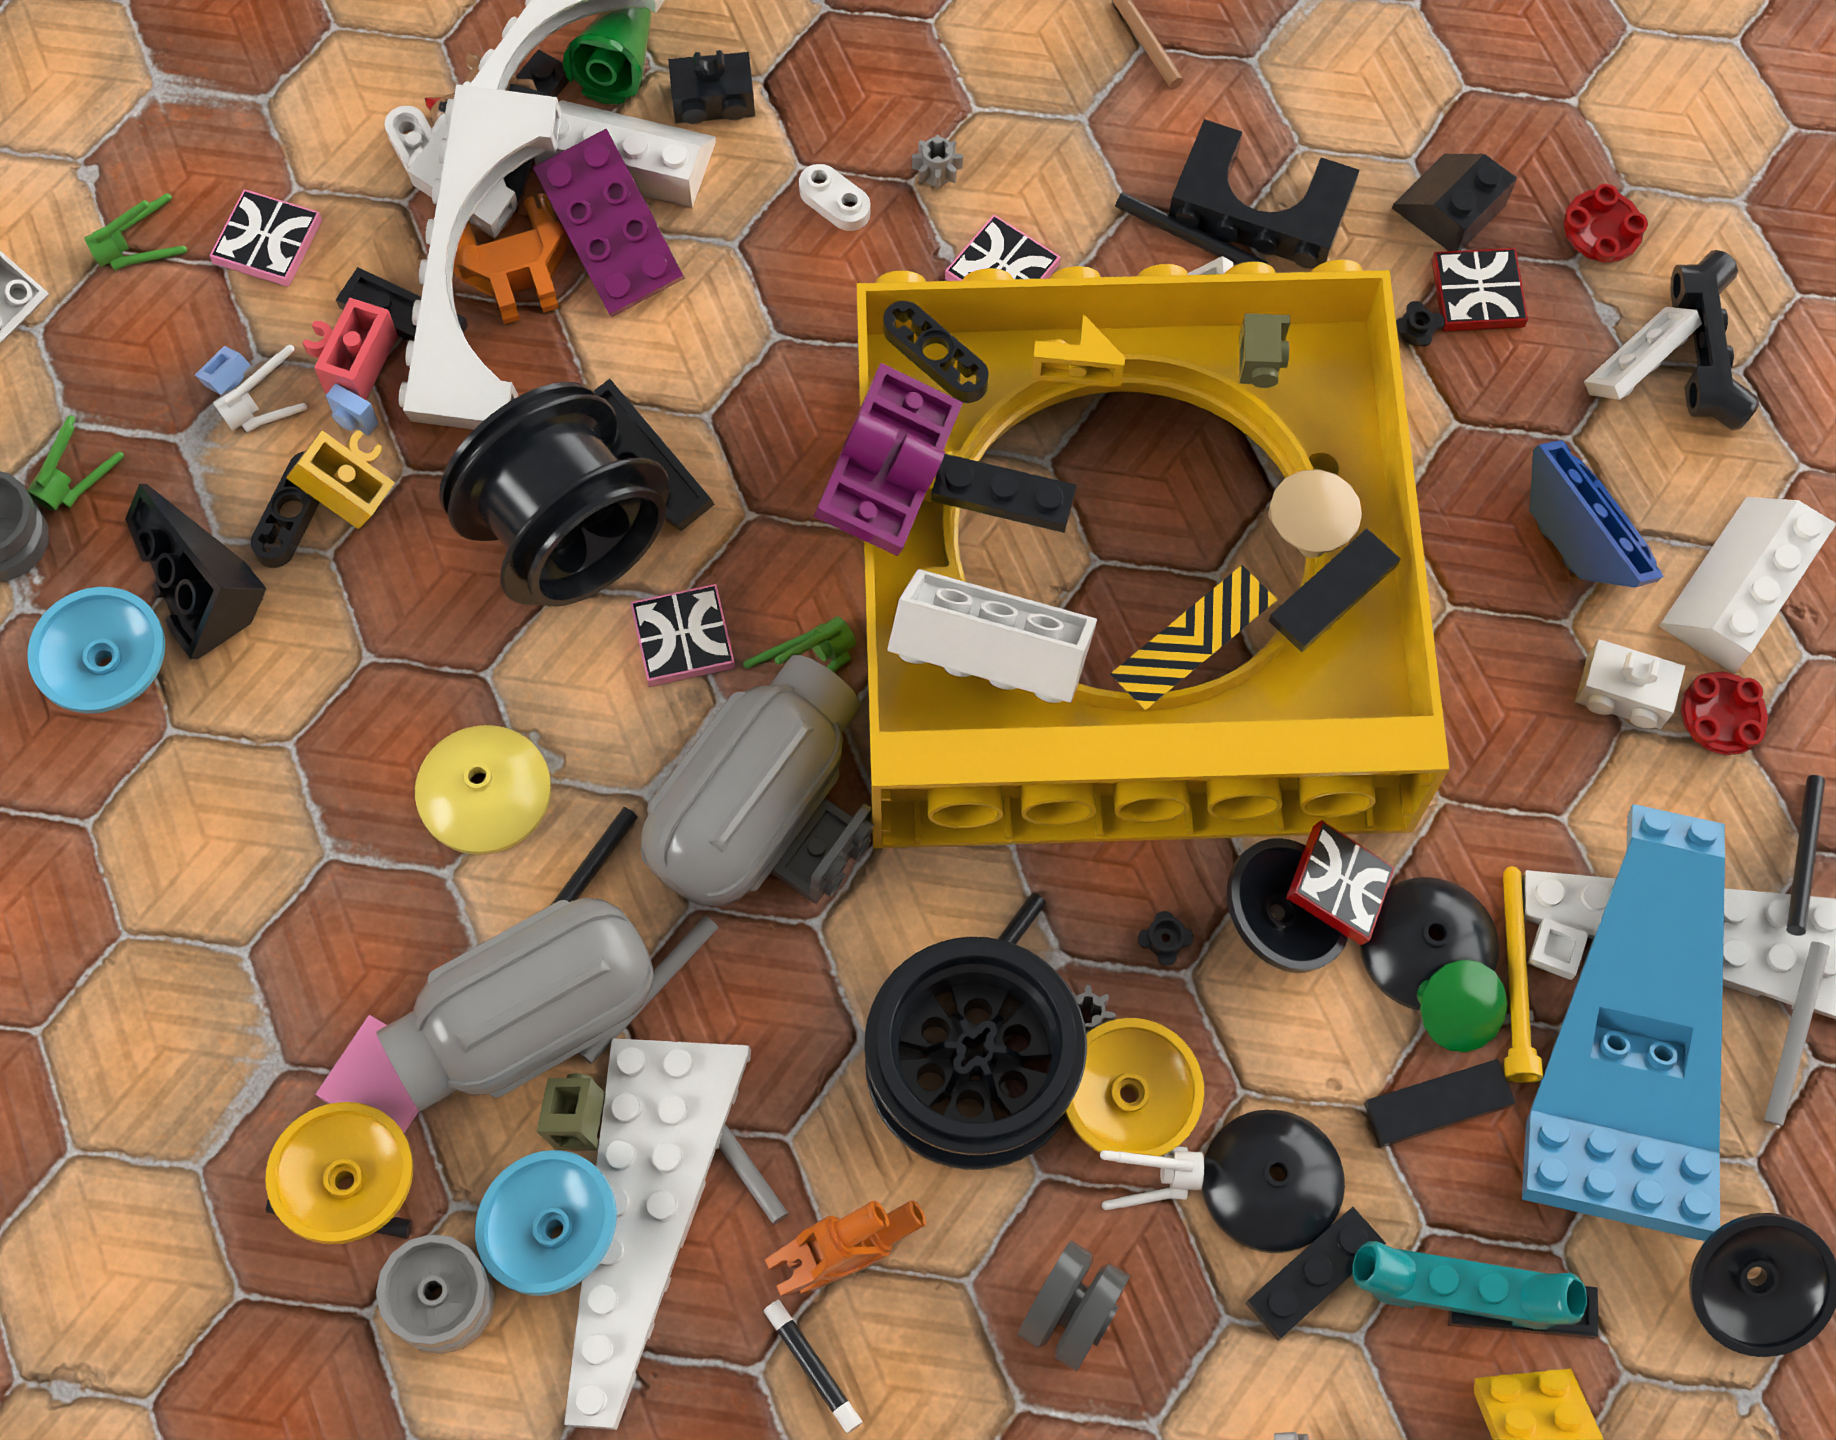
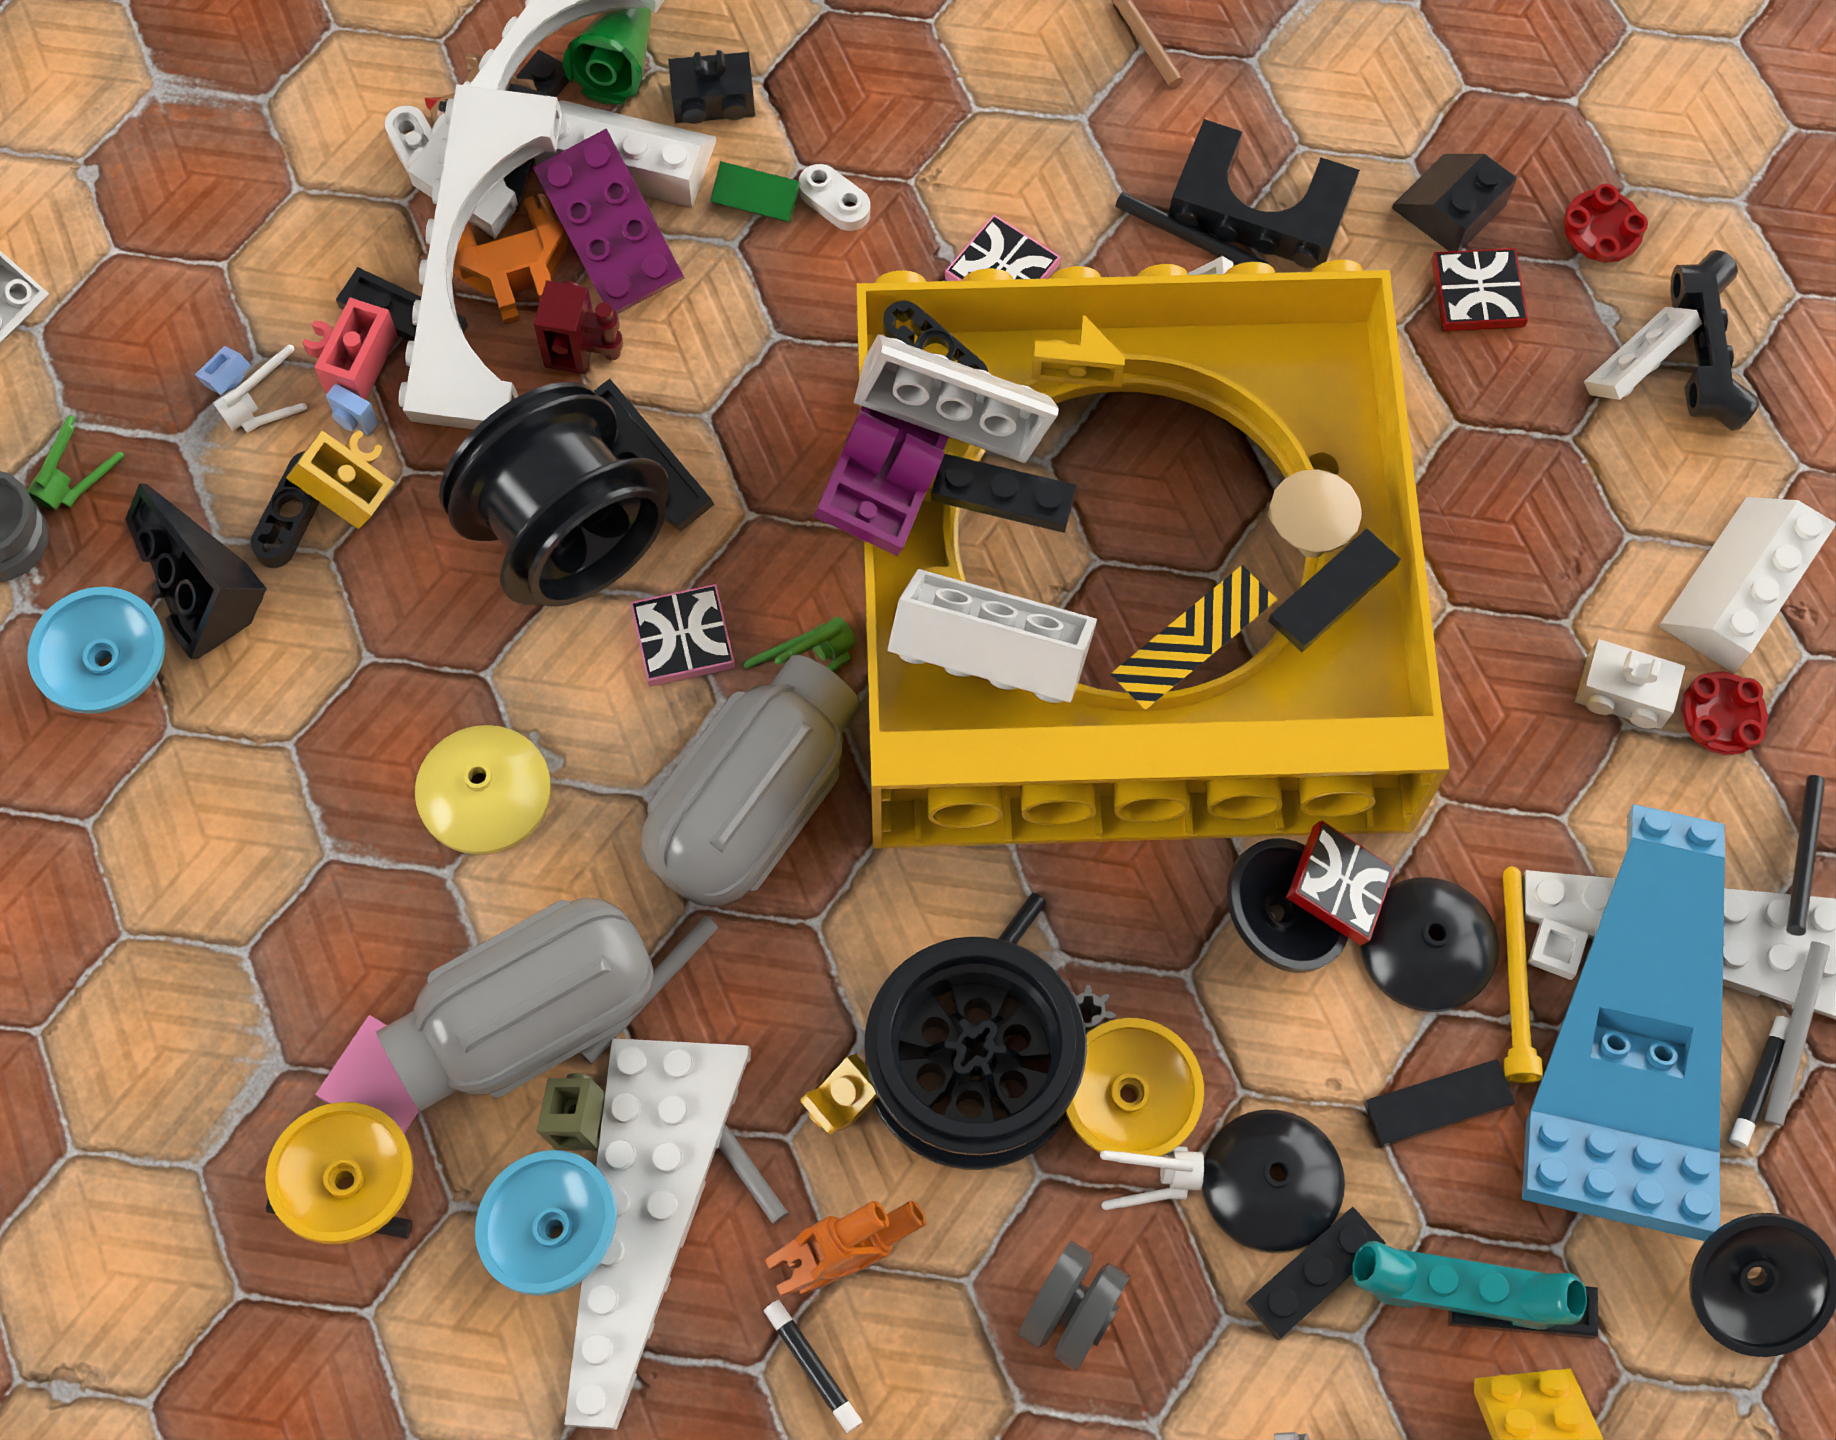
(109, 242): bright green plant -> none
(266, 238): tile -> none
(407, 1288): light grey wheel -> none
(570, 329): none -> dark red brick
(597, 856): black bar -> none
(755, 192): none -> green tile
(822, 850): dark grey bracket -> none
(841, 1096): none -> yellow bracket
(937, 161): light grey gear -> none
(954, 399): none -> white slope
(1165, 925): black plate -> none
(1263, 349): olive brick -> none
(1414, 333): black plate -> none
(1462, 1005): green dish -> none
(1586, 521): blue wedge -> none
(1760, 1084): none -> black bar

